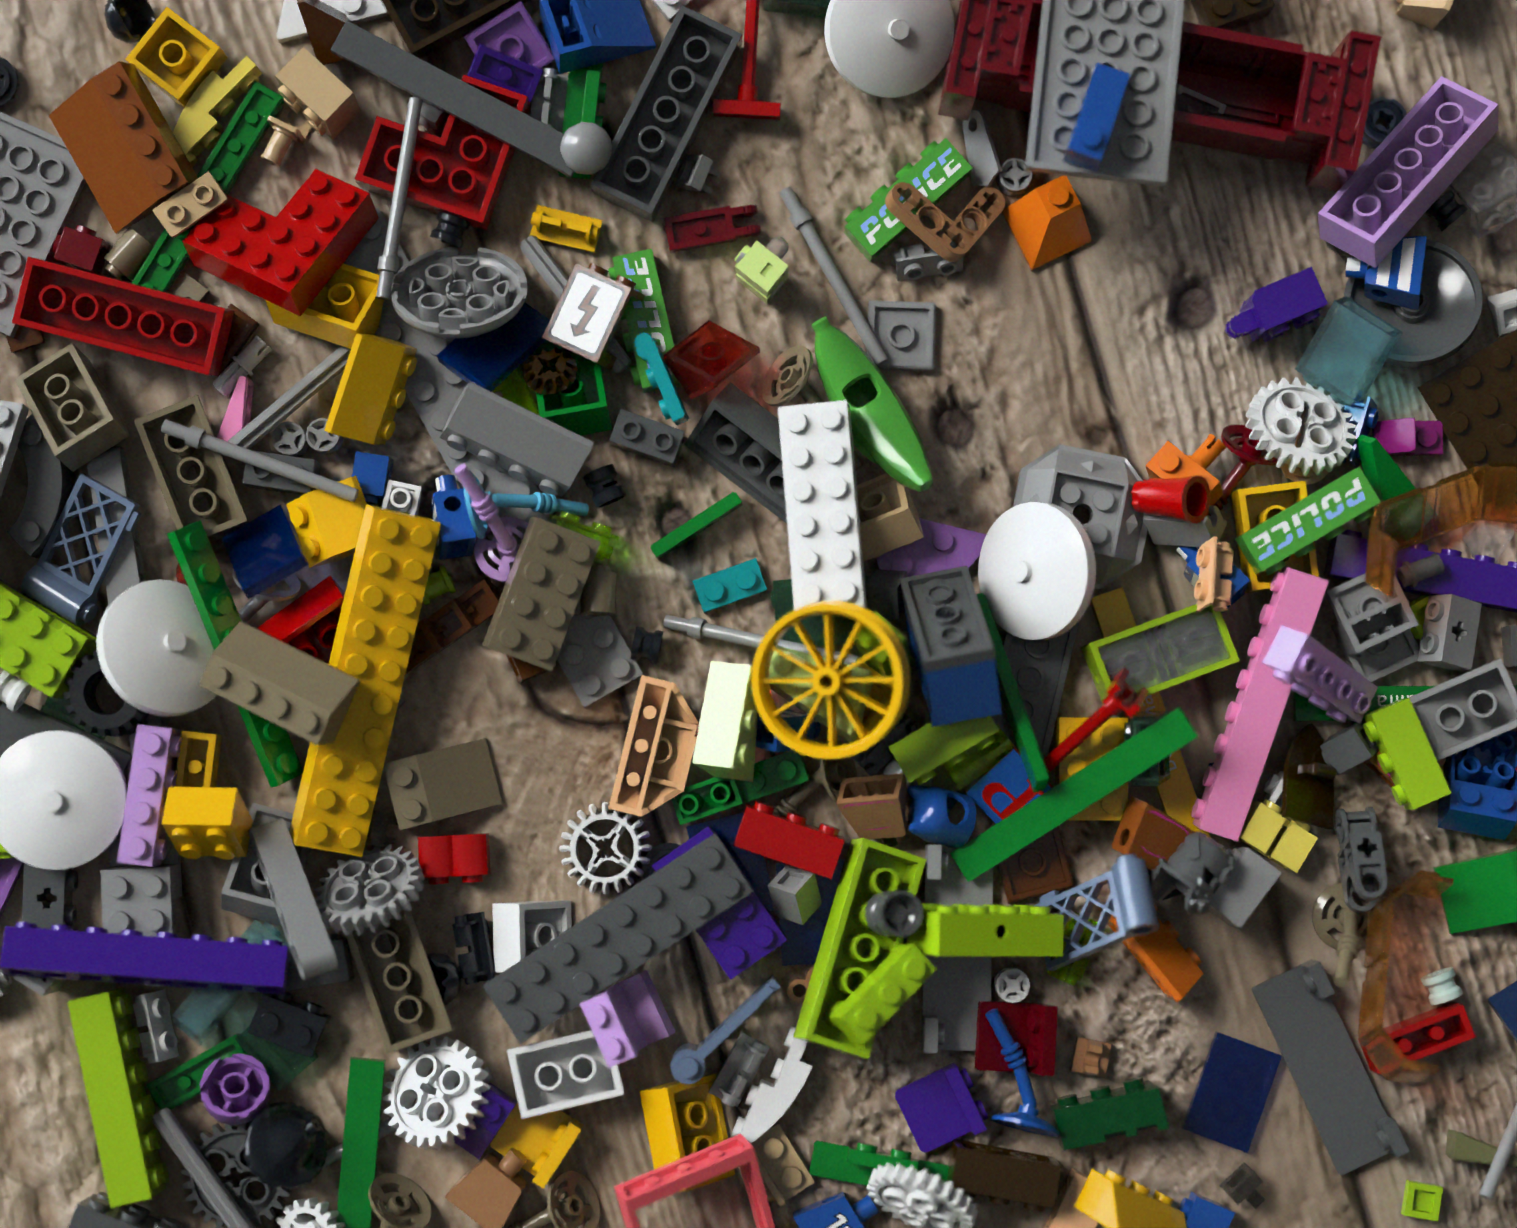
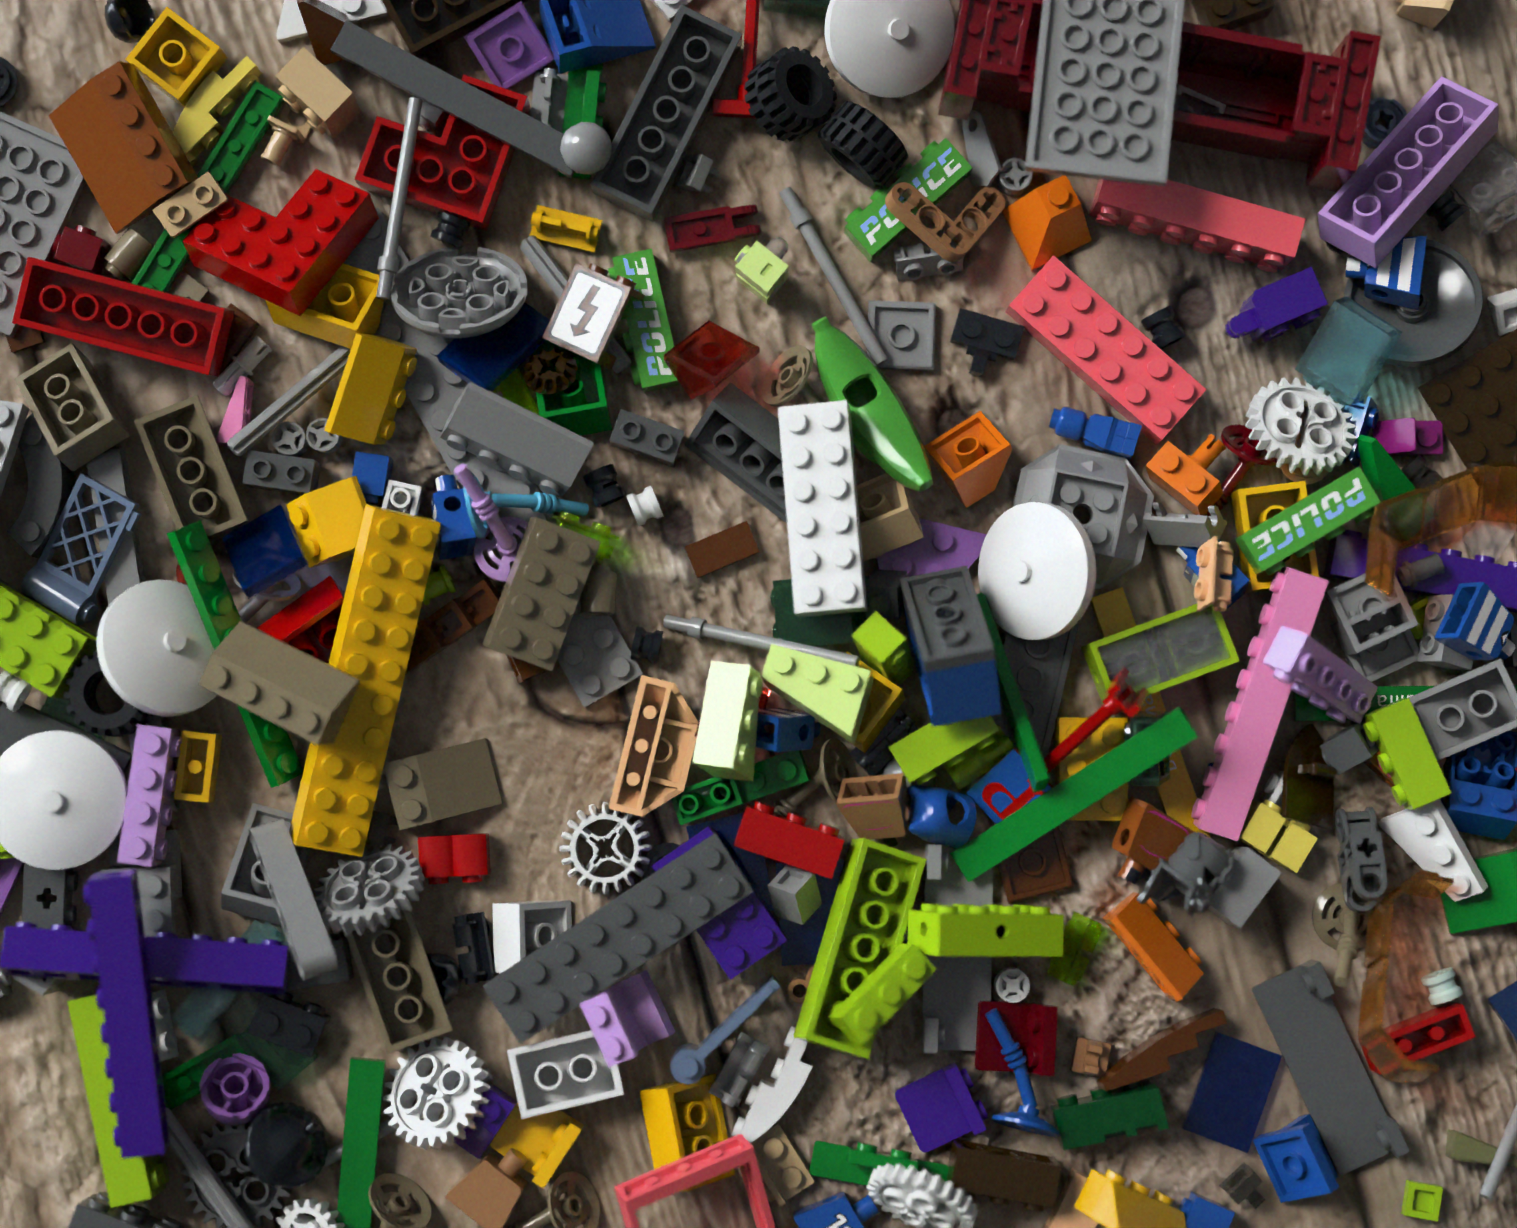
(128, 1013): none -> dark purple brick
(197, 438): light grey bar -> none
(207, 822): yellow brick -> none
(505, 71): dark purple plate -> none
(644, 505): none -> white wheel
(660, 377): teal hinge -> none
(696, 525): green tile -> none
(722, 549): none -> reddish brown tile
(729, 585): teal plate -> none
(790, 94): none -> black tyre
(830, 679): yellow wheel -> none
(863, 145): none -> black tyre
(894, 913): dark grey wheel -> none
(970, 458): none -> orange slope
(986, 338): none -> black hinge
(1096, 117): blue slope -> none
(1098, 431): none -> blue piece
(1105, 350): none -> coral brick
(1129, 902): sand blue piece -> none
(1151, 1055): none -> reddish brown slope
(1162, 326): none -> black wheel
(1173, 498): red plant -> none
(1201, 219): none -> coral brick
(1297, 1160): none -> blue bracket
(1419, 473): none -> clear smoke wheel
(1436, 847): none -> white wing
(1477, 624): none -> blue torso

